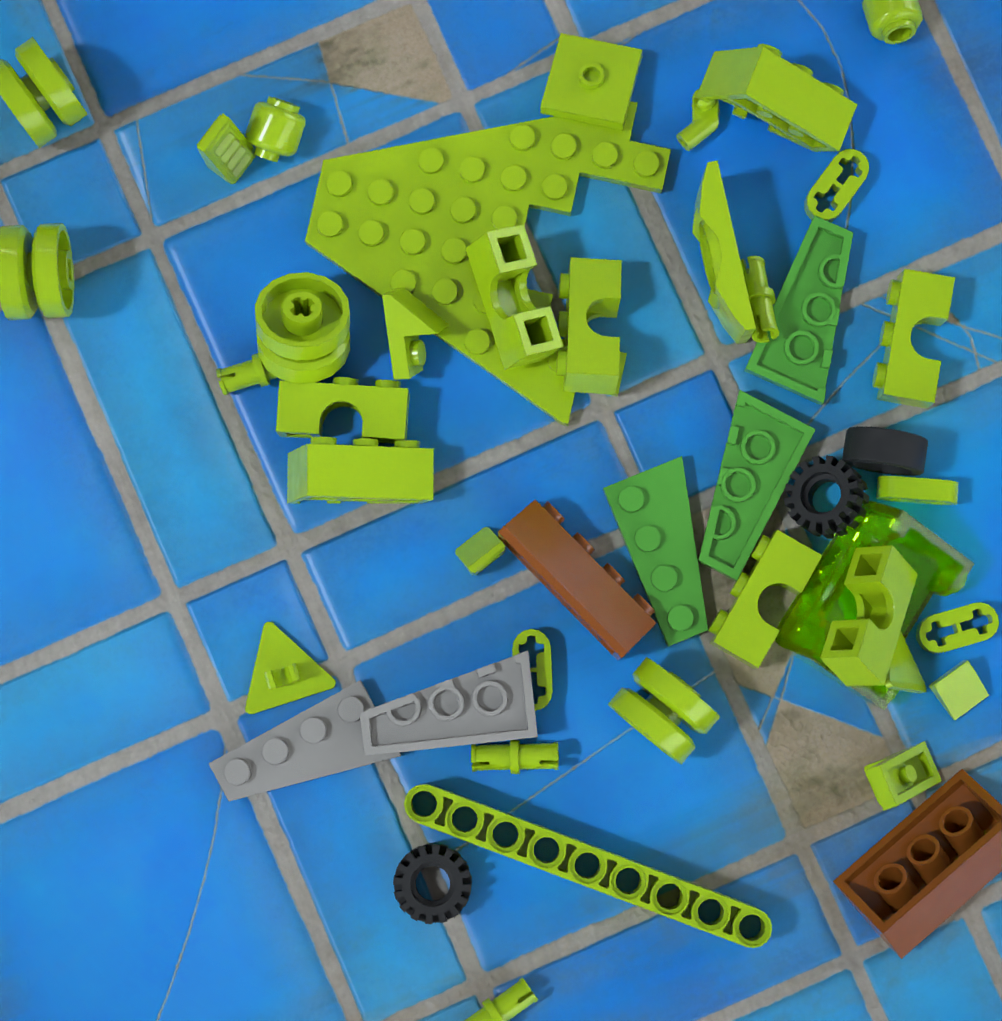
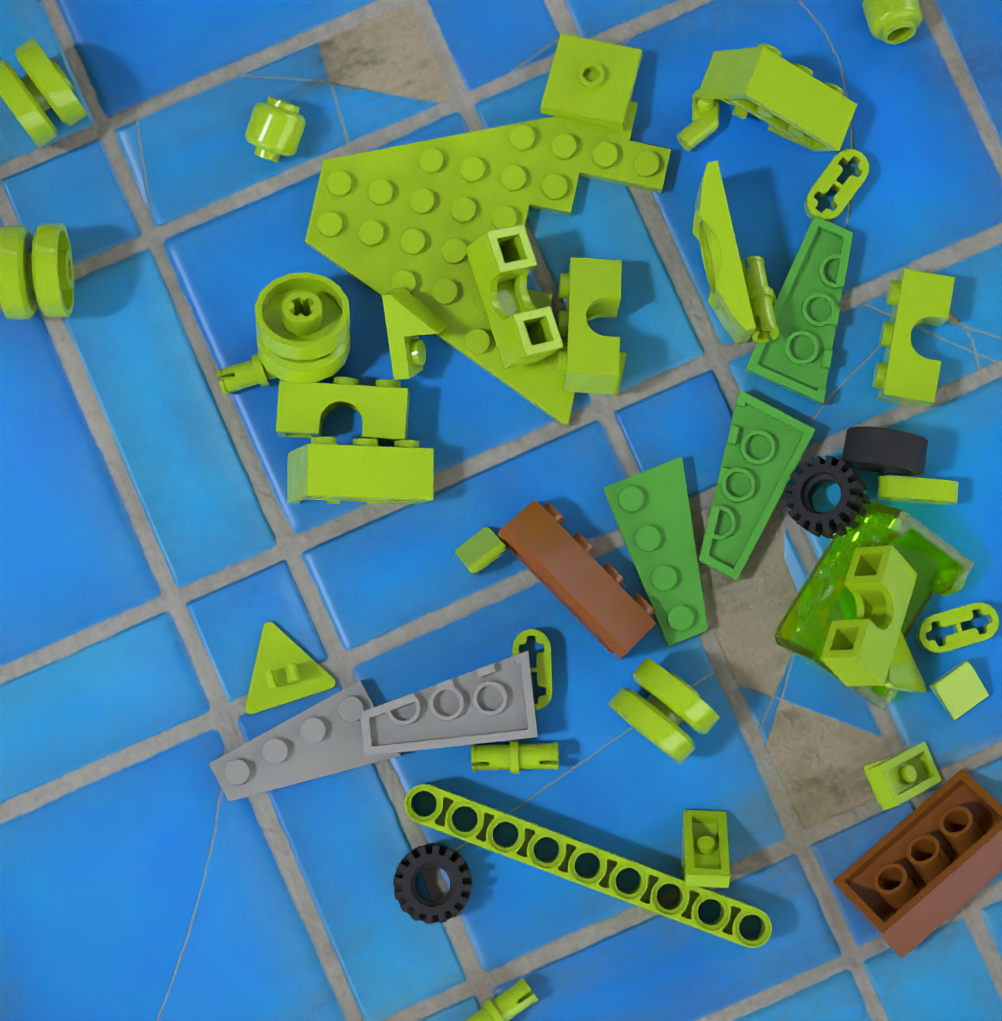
(226, 149): lime slope -> none
(705, 849): none -> lime slope
(779, 563): lime arch -> none

